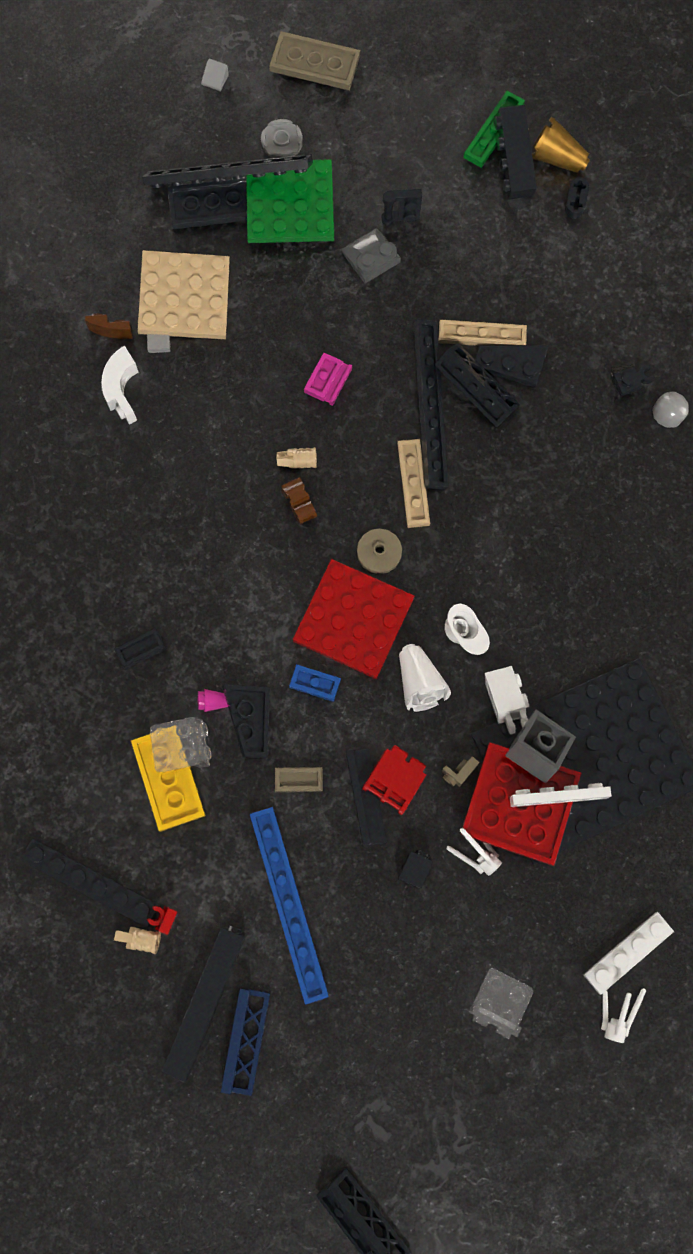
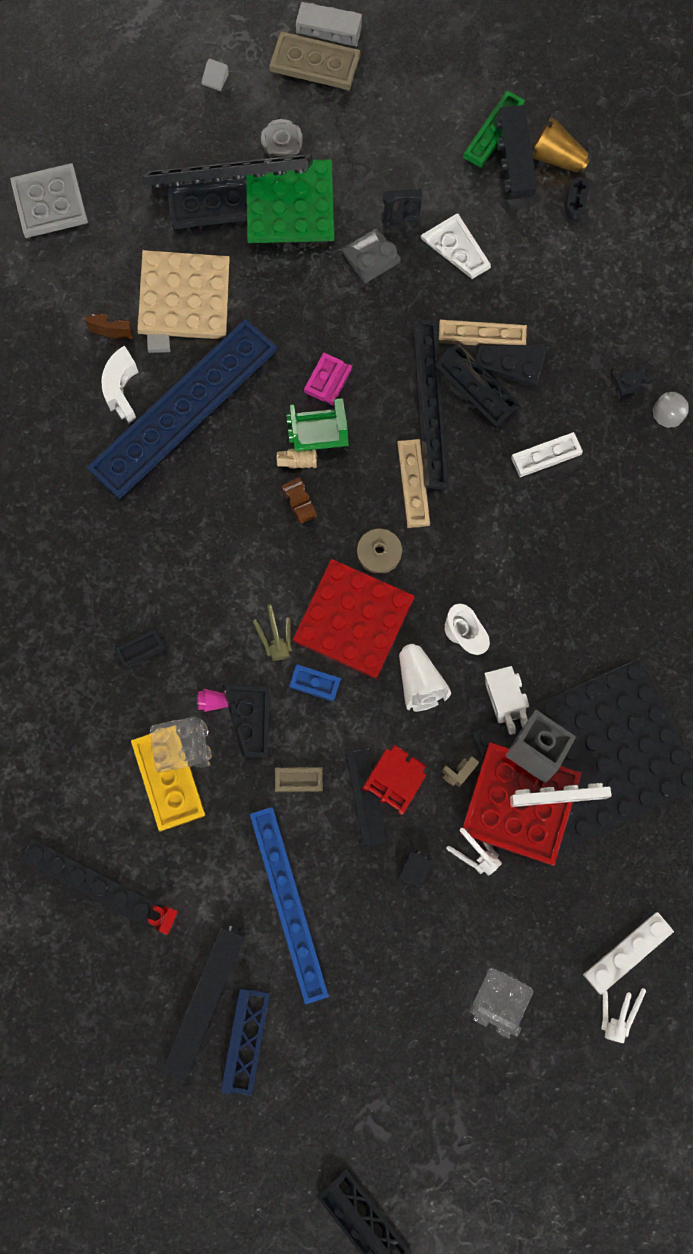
(48, 200): none -> light grey plate
(139, 939): tan hinge -> none
(182, 409): none -> dark blue plate
(278, 649): none -> olive plant
(318, 428): none -> panel
(329, 24): none -> light grey brick
(457, 246): none -> white wing
(546, 454): none -> white plate

